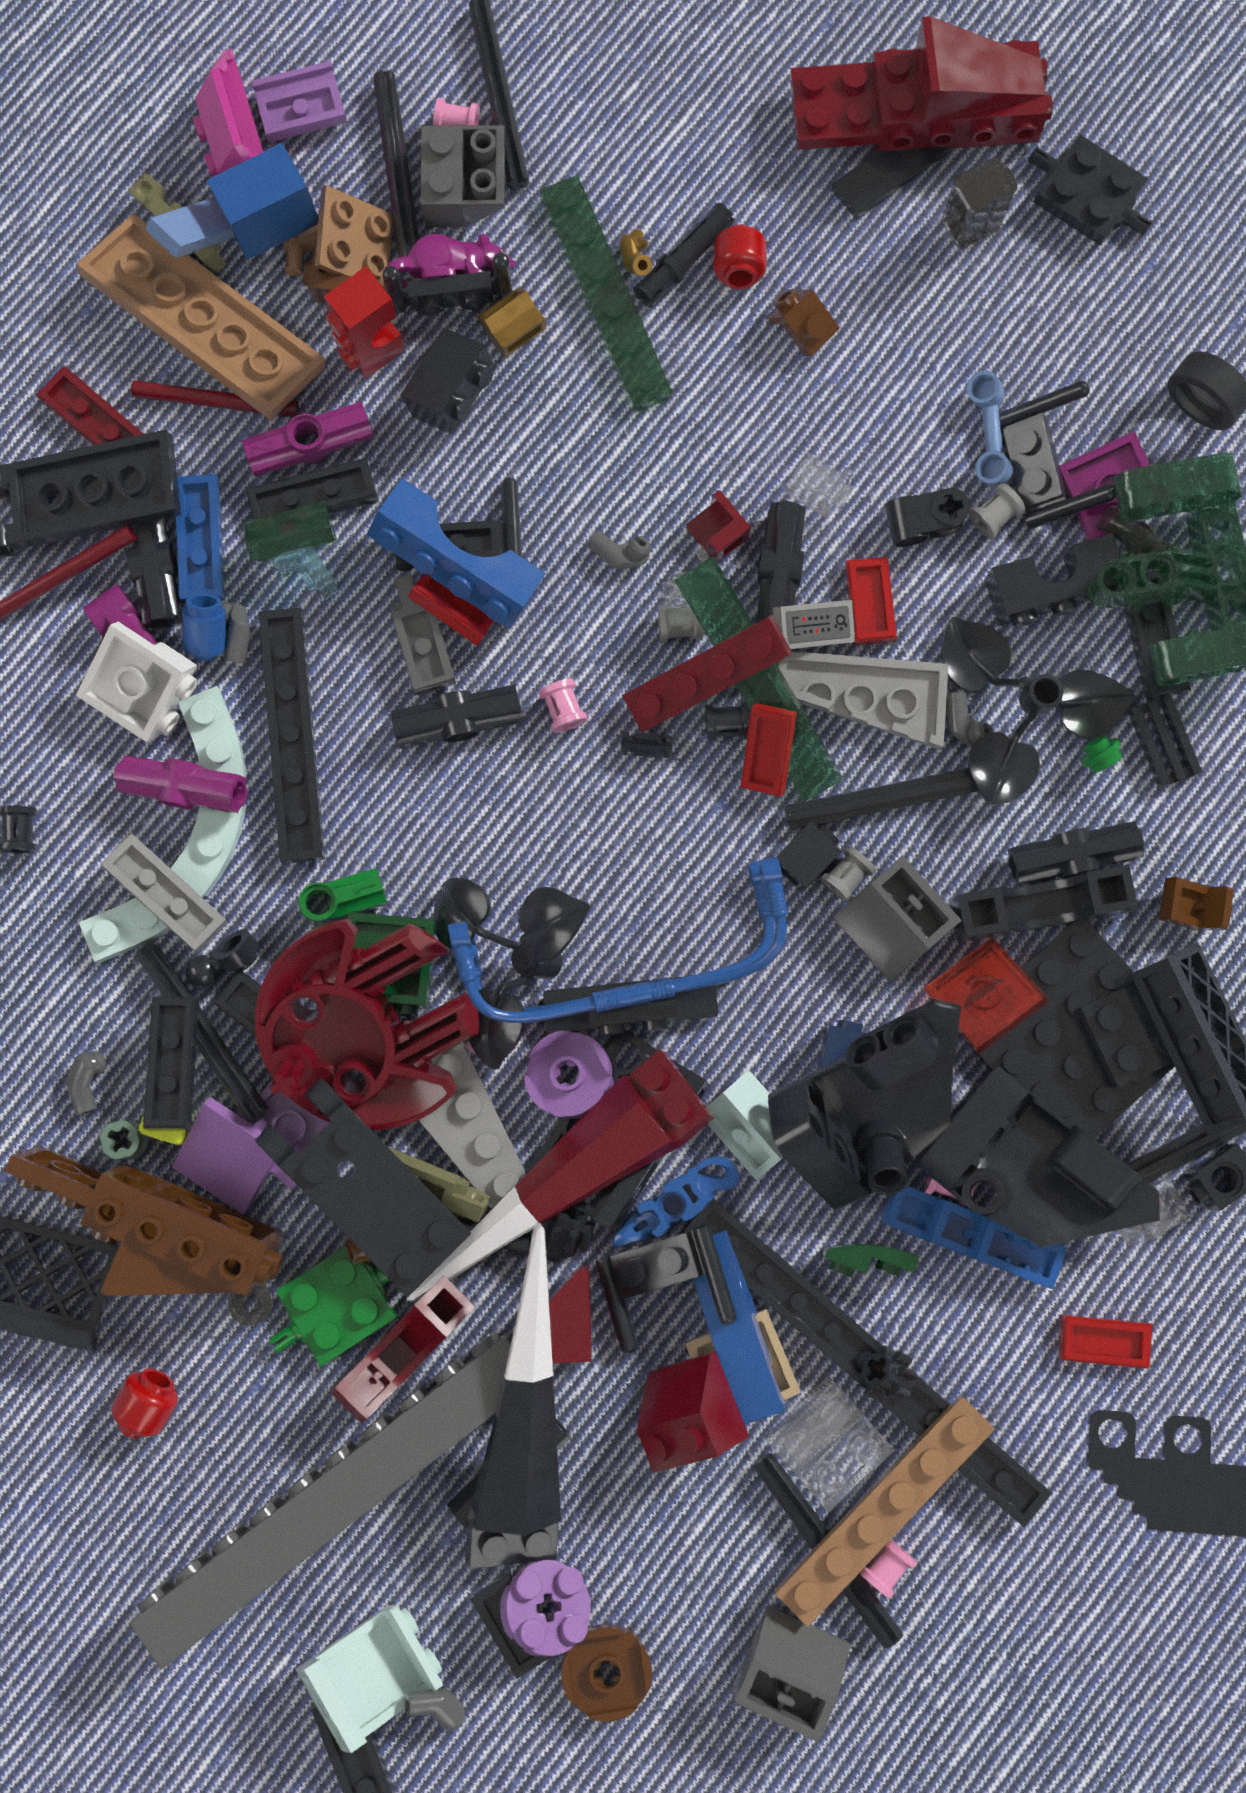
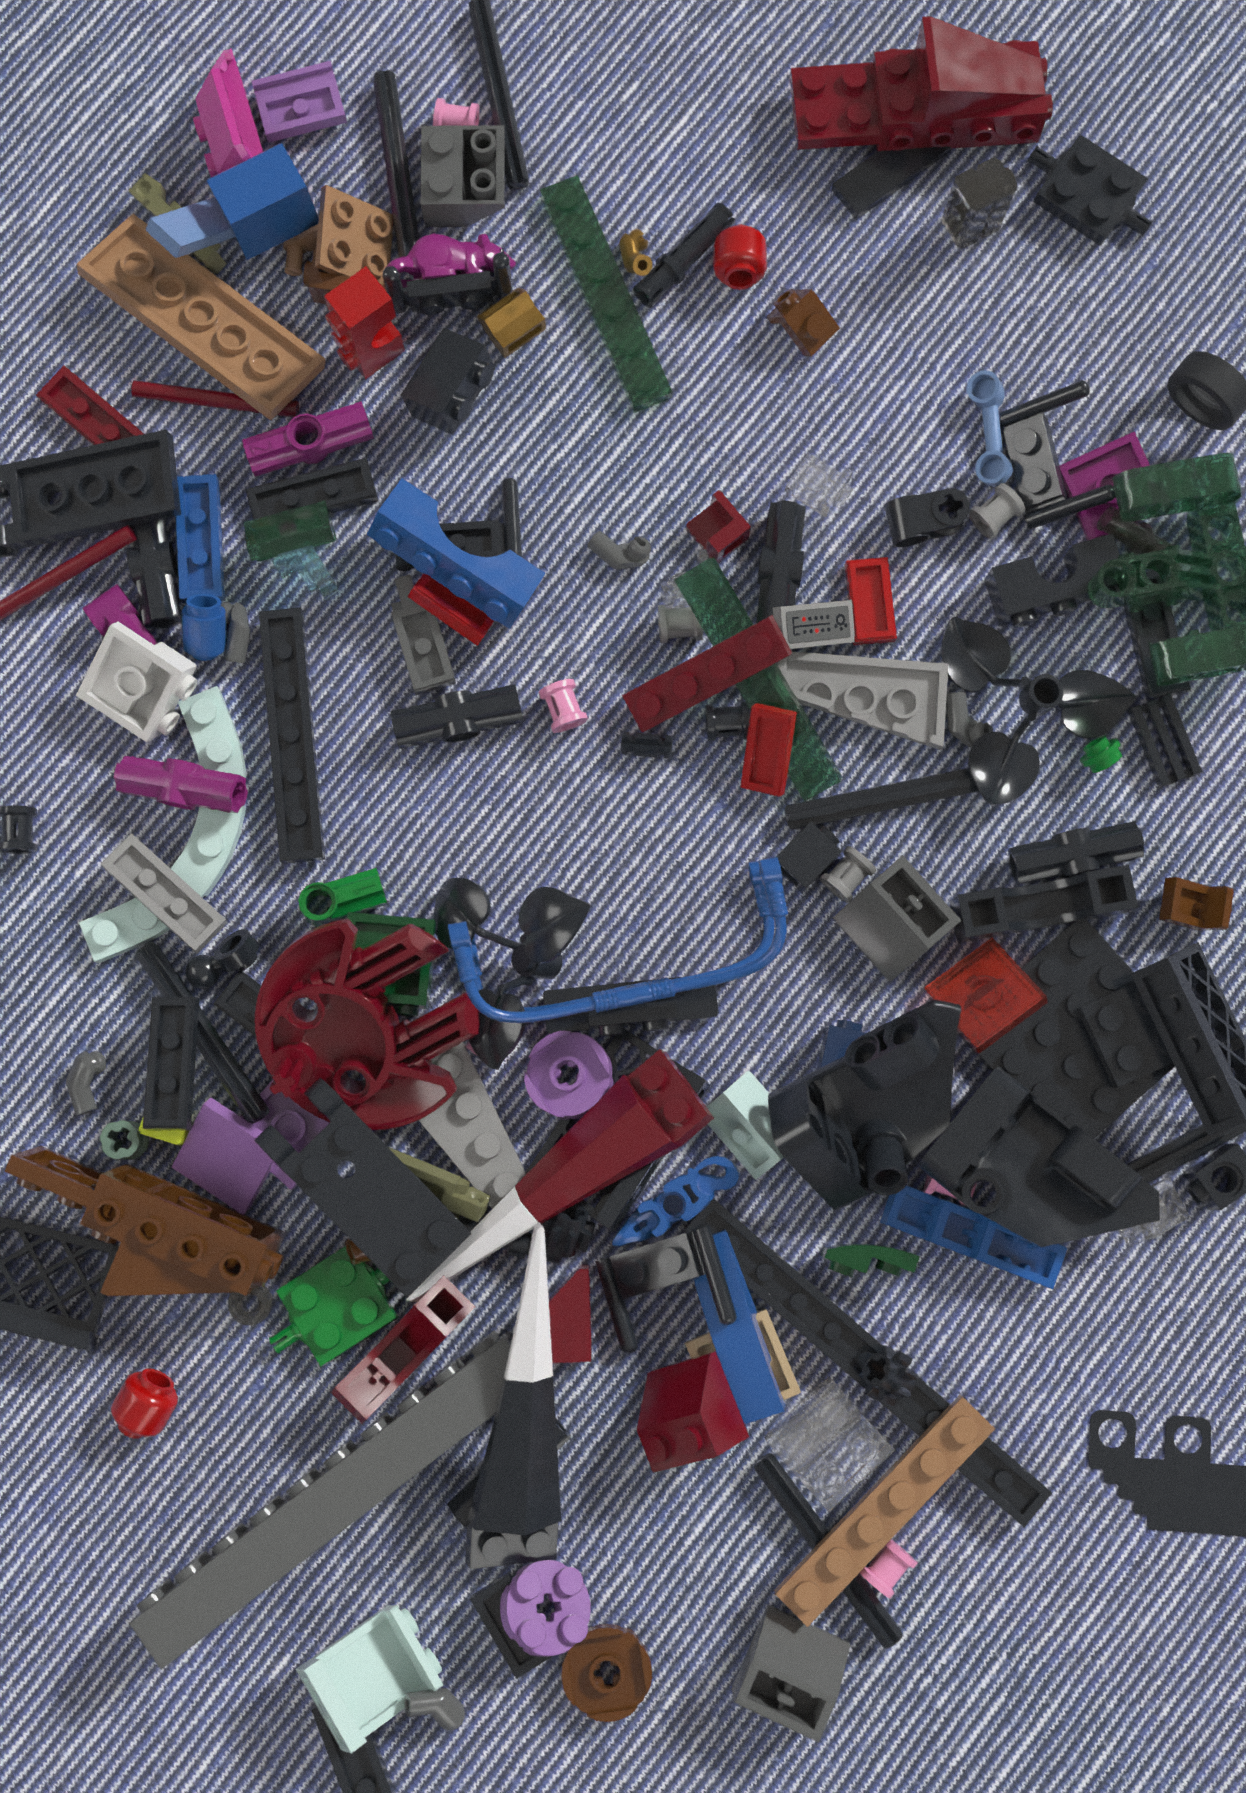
(1105, 1341): red tile -> none

